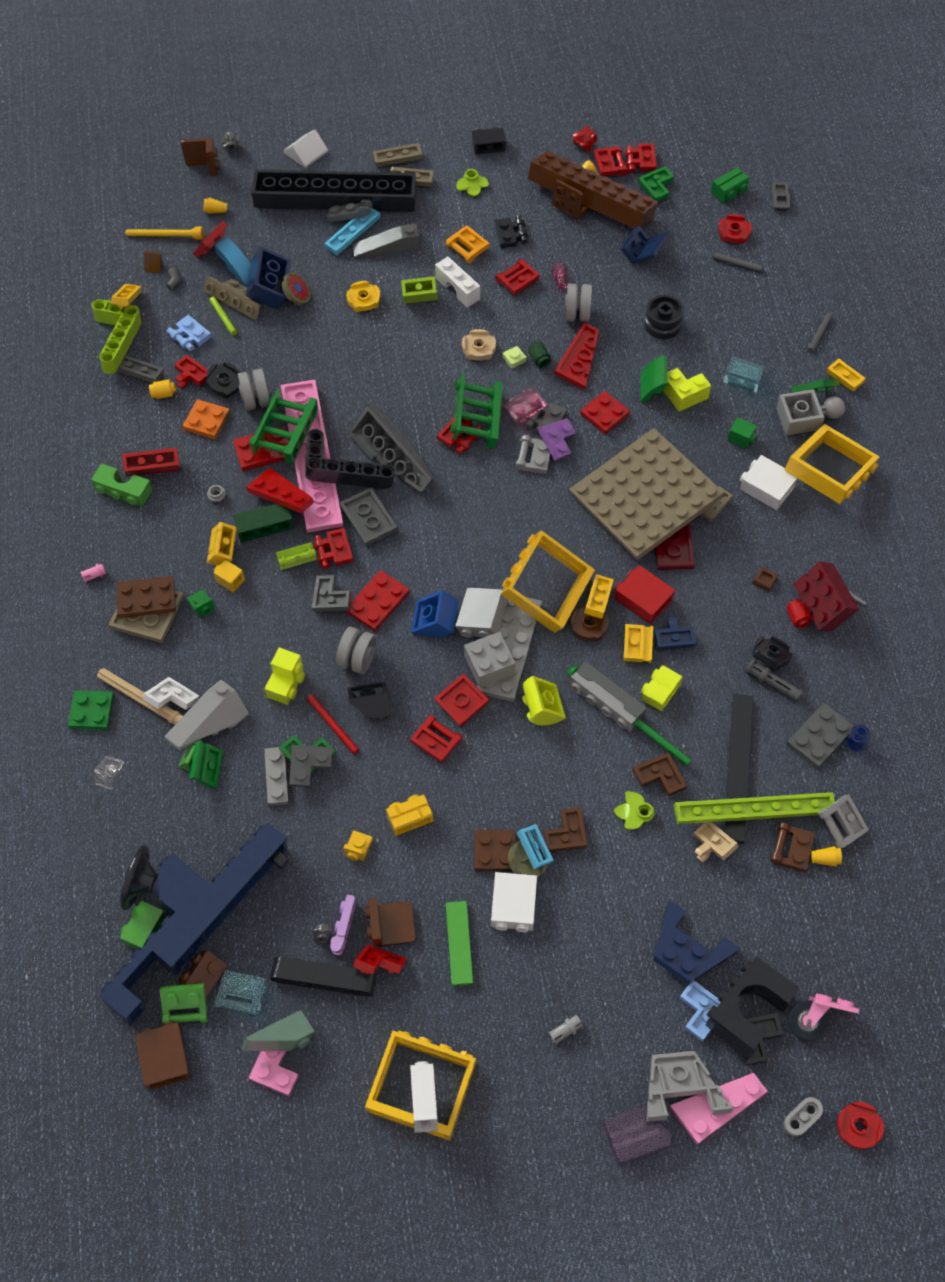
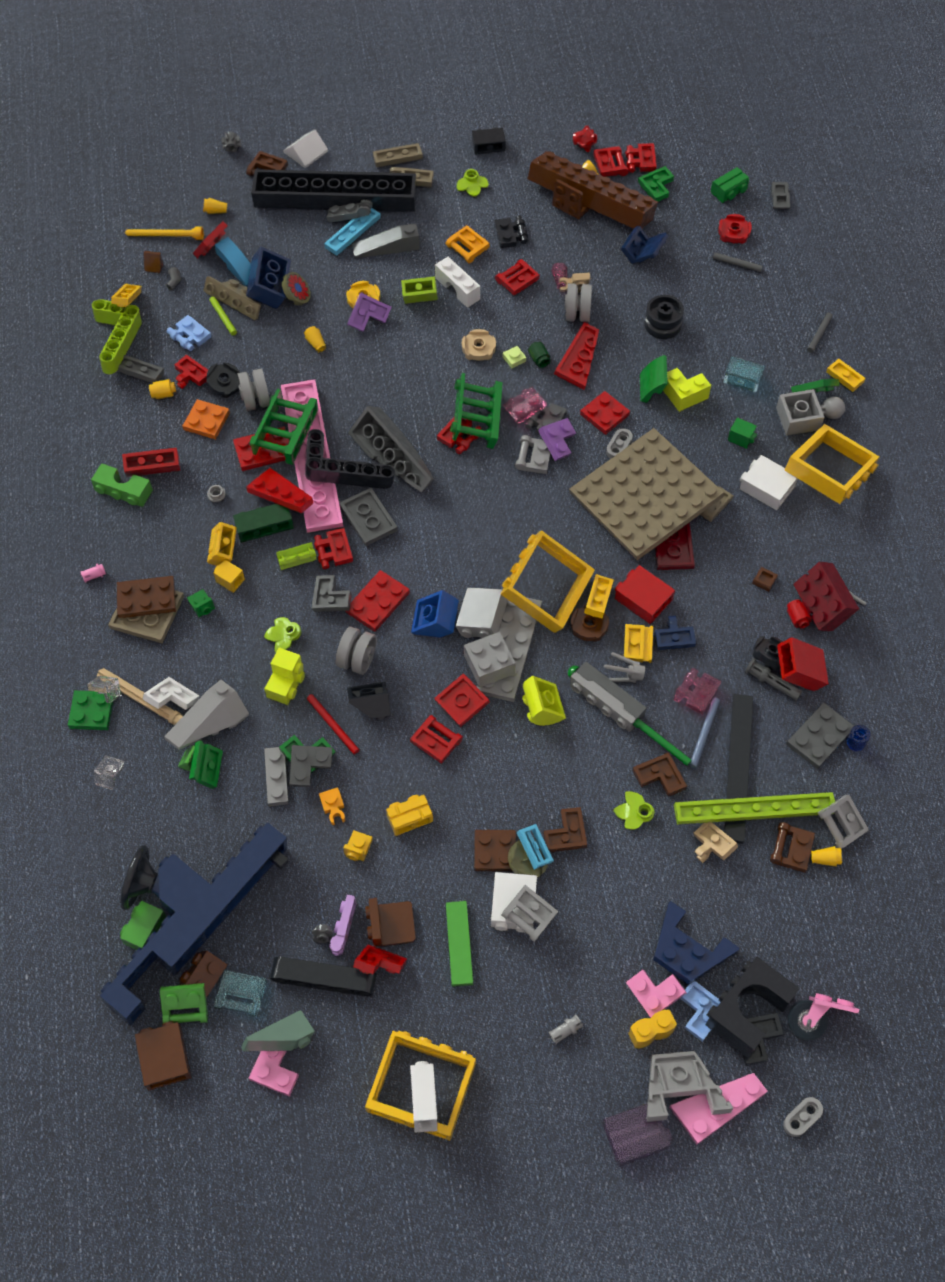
(106, 685): none -> clear bracket
(201, 152): reddish brown bracket -> none
(266, 162): none -> reddish brown plate
(281, 635): none -> lime plate
(315, 338): none -> yellow cone
(332, 802): none -> light orange plate
(365, 308): none -> medium lavender plate
(532, 906): none -> light grey plate
(579, 279): none -> tan plate
(617, 444): none -> light grey plate
(634, 671): none -> light grey plant
(654, 997): none -> bright pink plate
(656, 1028): none -> yellow brick
(661, 687): neon yellow brick -> none
(702, 693): none -> clear pink plate
(704, 732): none -> sand blue bar
(802, 664): none -> red brick
(848, 1132): red plate -> none

